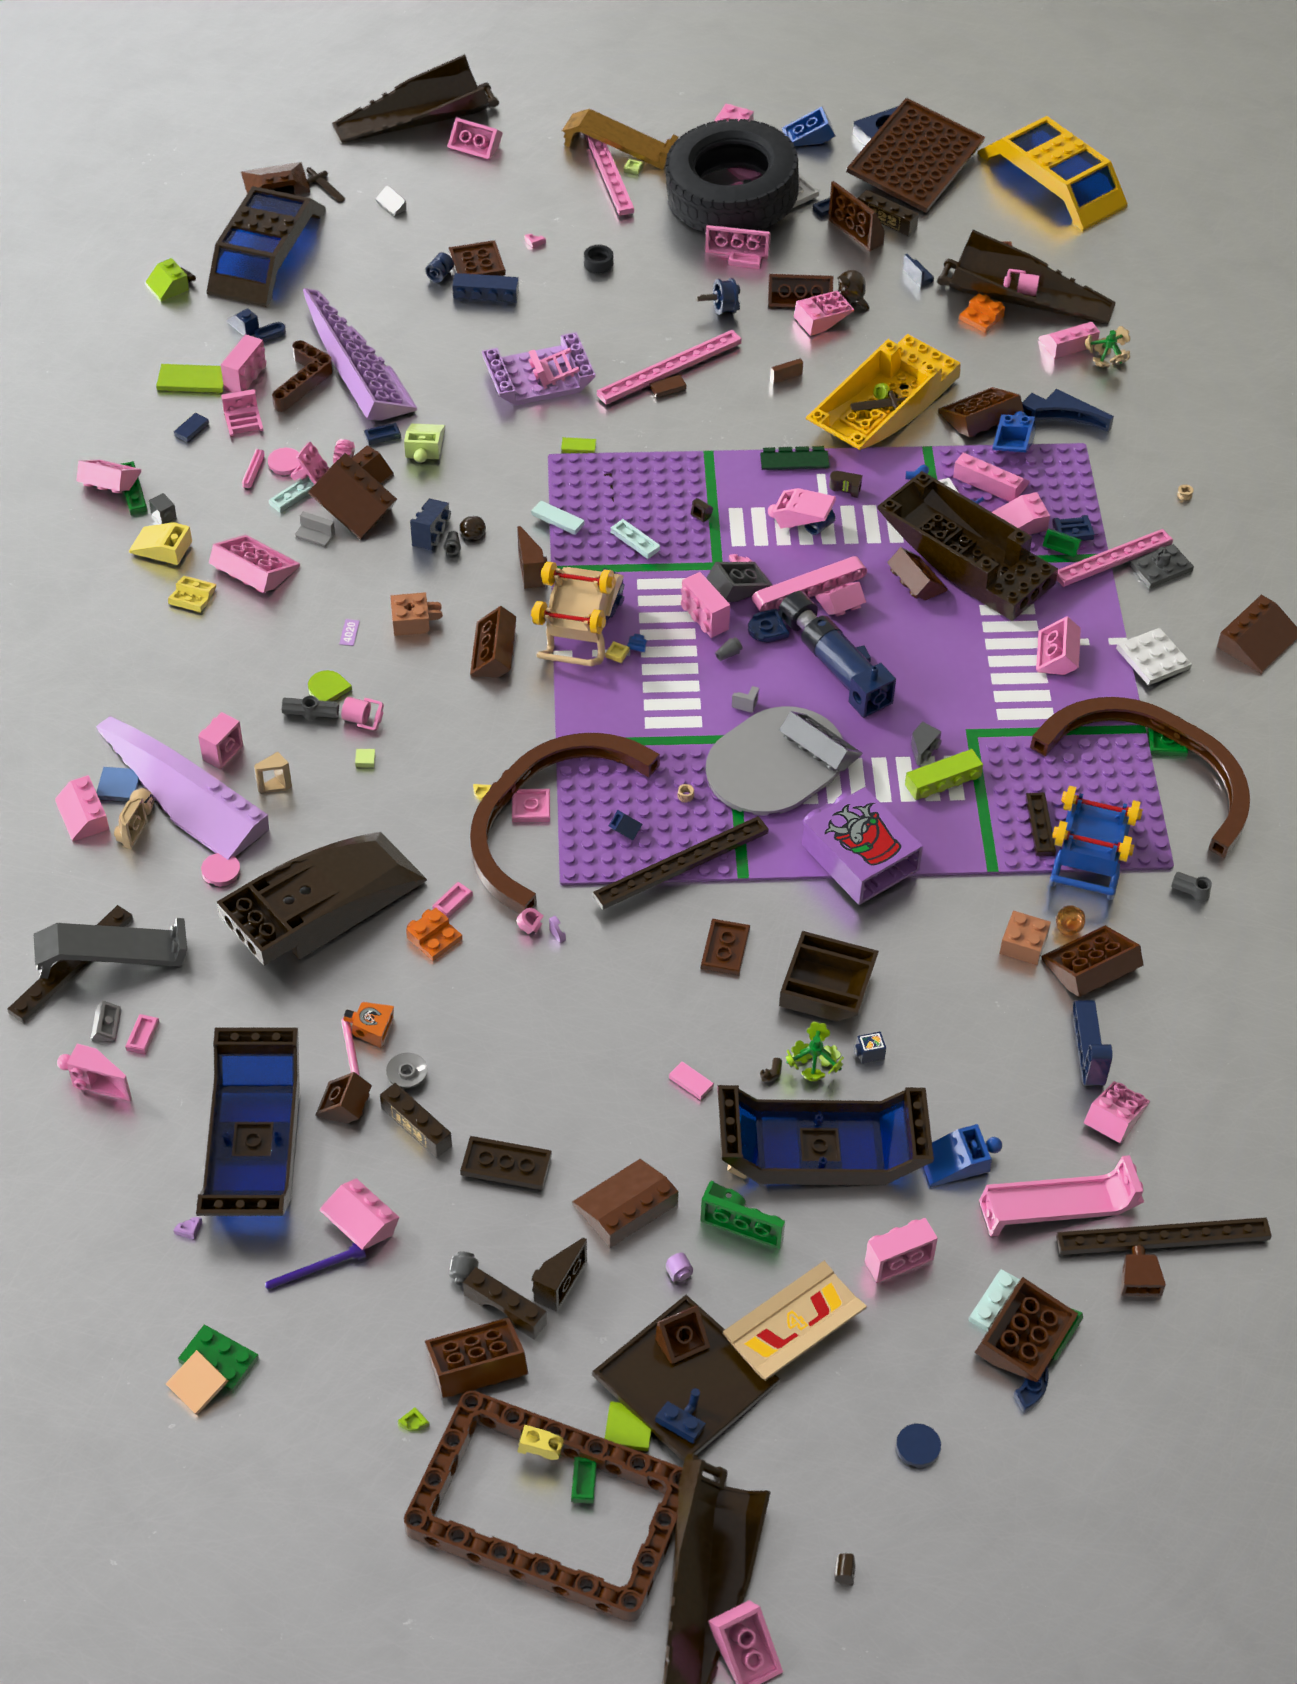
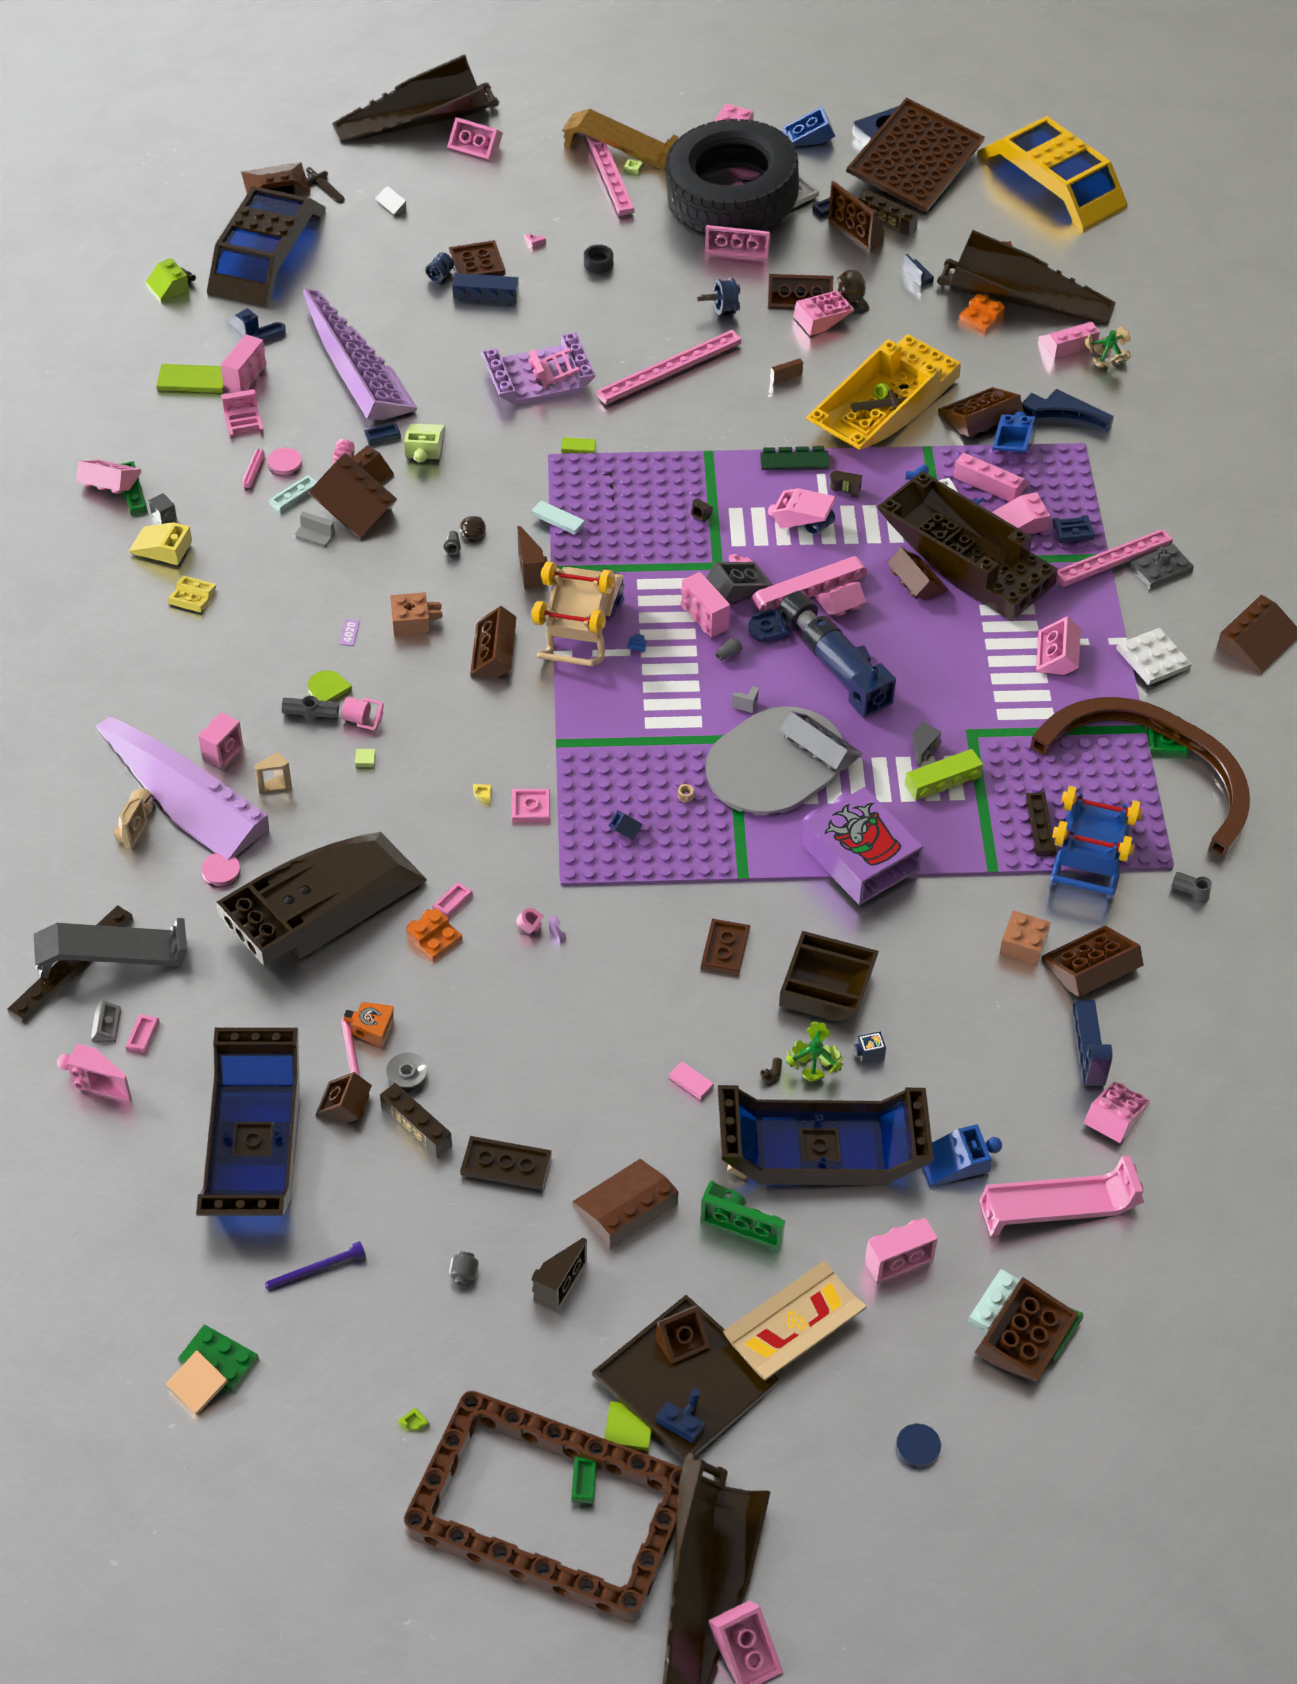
(81, 809): bright pink slope -> none
(117, 784): medium blue tile -> none
(188, 1228): lavender tile -> none
(191, 427): dark blue tile -> none
(252, 562): bright pink slope -> none
(310, 464): bright pink bracket -> none
(317, 368): reddish brown beam -> none
(360, 1214): bright pink slope -> none
(429, 523): dark blue wedge -> none
(476, 1357): reddish brown slope -> none
(523, 1313): dark brown arch -> none
(540, 1443): light yellow leg -> none
(548, 753): reddish brown arch -> none
(617, 652): light yellow tile -> none
(635, 538): light aqua plate -> none
(668, 386): reddish brown tile -> none
(679, 1267): lavender plate -> none
(680, 862): dark brown plate -> none
(745, 260): bright pink tile -> none
(845, 1568): dark brown brick -> none
(1027, 282): bright pink piece -> none
(1032, 1392): dark blue tile -> none
(1061, 543): green tile -> none
(1070, 920): clear orange hair -> none
(1142, 1274): reddish brown torso -> none
(1163, 1236): dark brown plate -> none
(1185, 492): tan bush -> none

